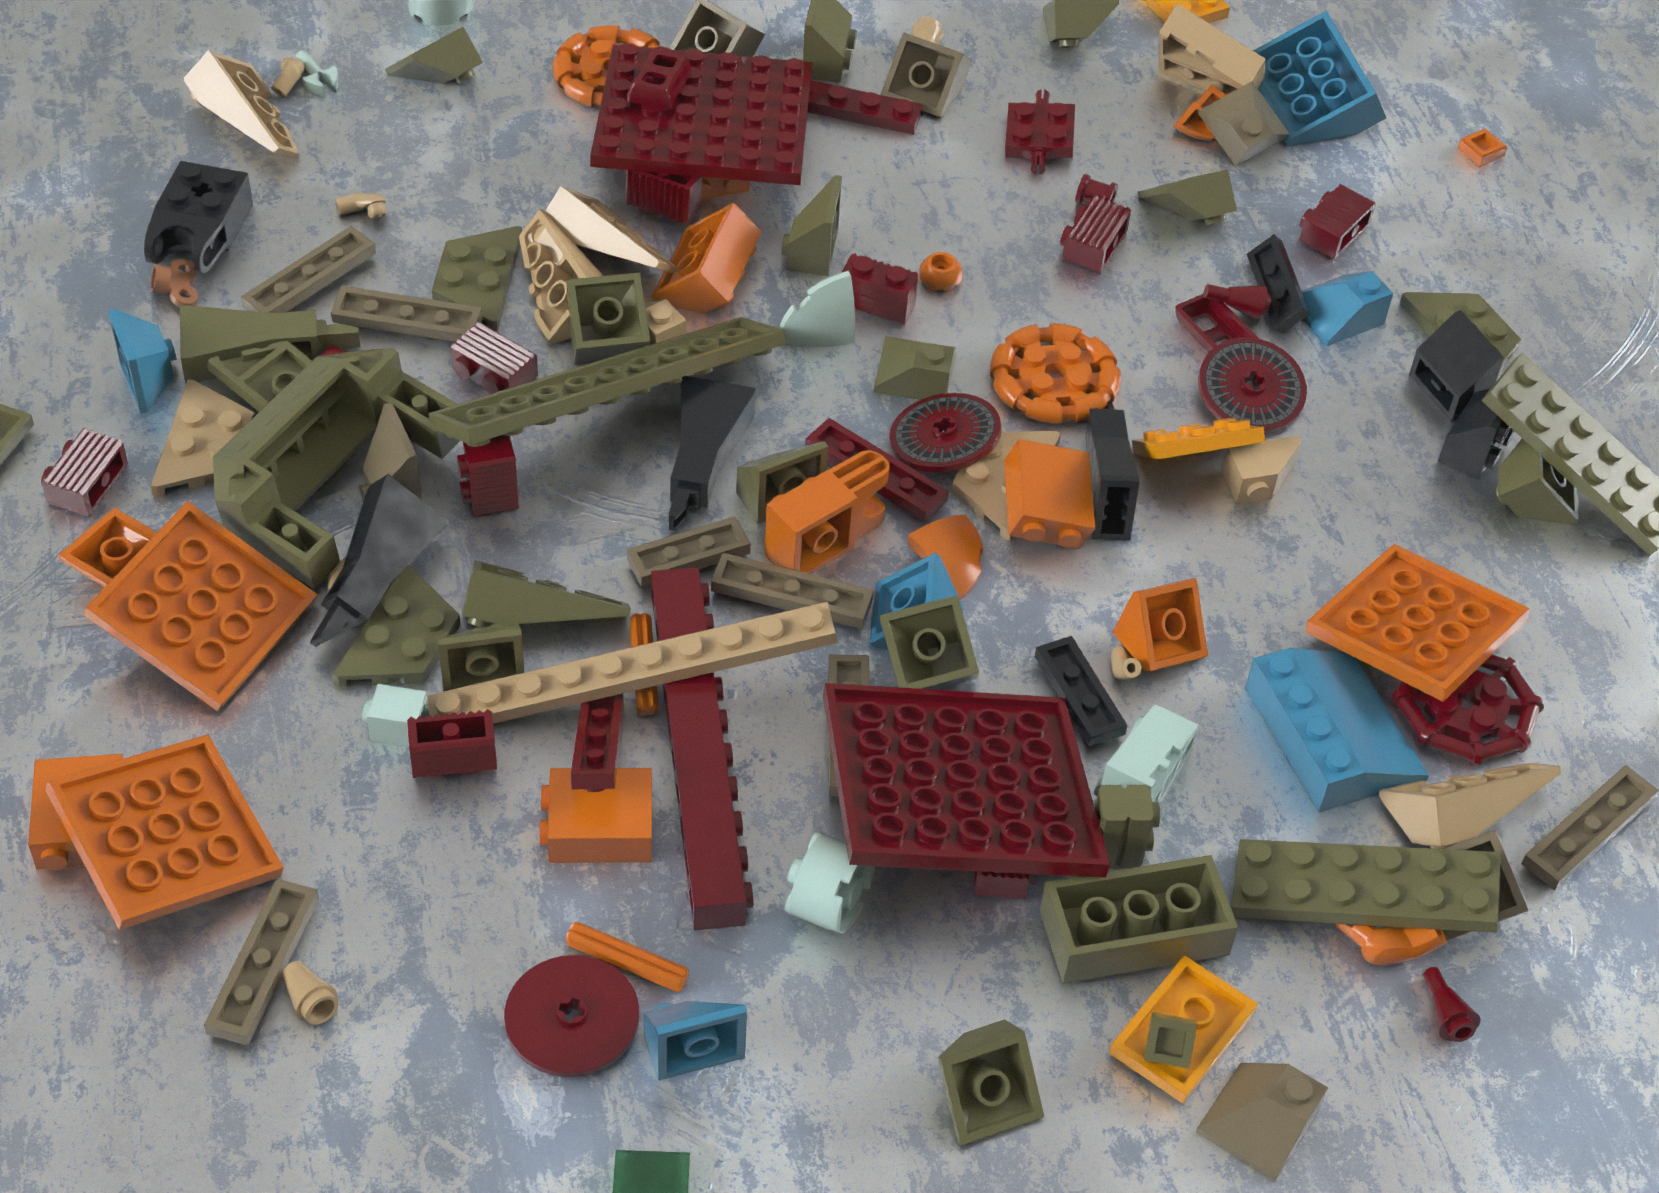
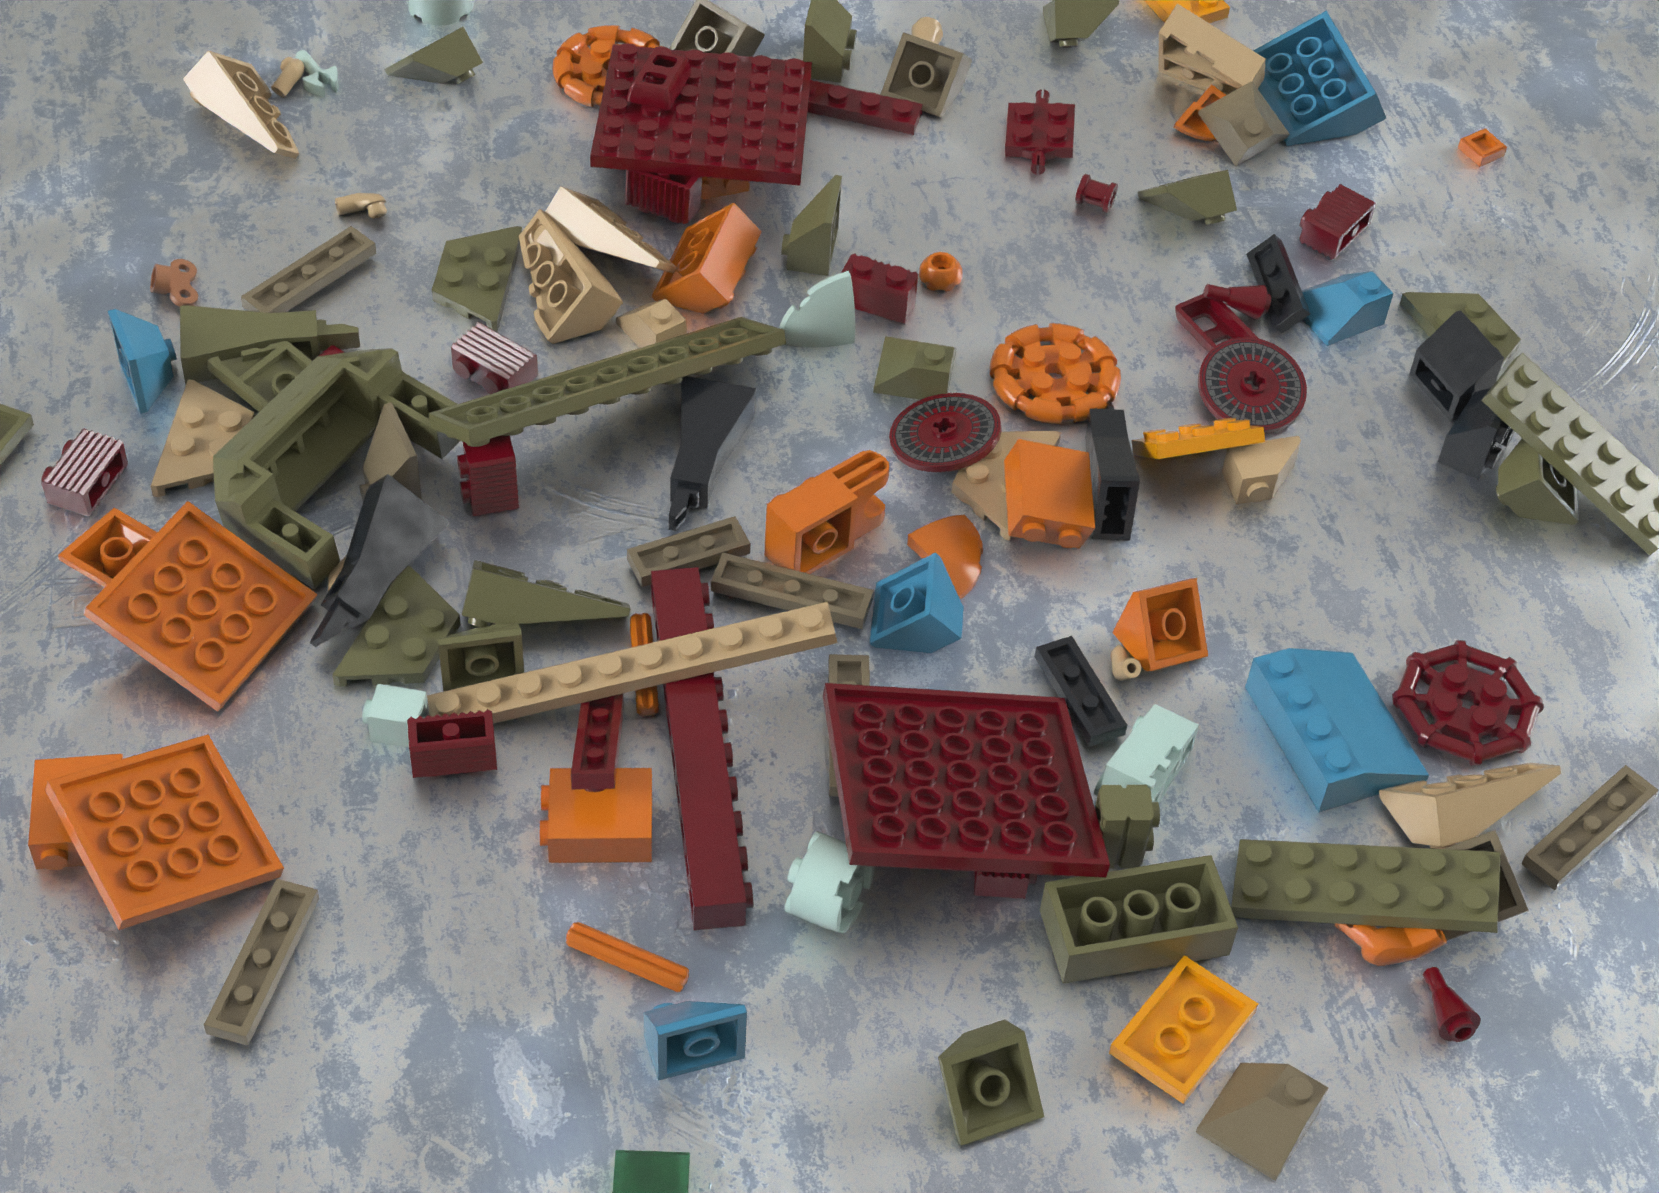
(198, 214): black brick -> none
(311, 996): tan cone -> none
(404, 314): dark tan plate -> none
(590, 1041): dark red piece -> none
(606, 316): olive slope -> none
(778, 474): olive slope -> none
(904, 486): dark red plate -> none
(930, 645): olive slope -> none
(1095, 233): dark red brick -> none
(1170, 1040): olive plate -> none
(1417, 621): orange plate -> none

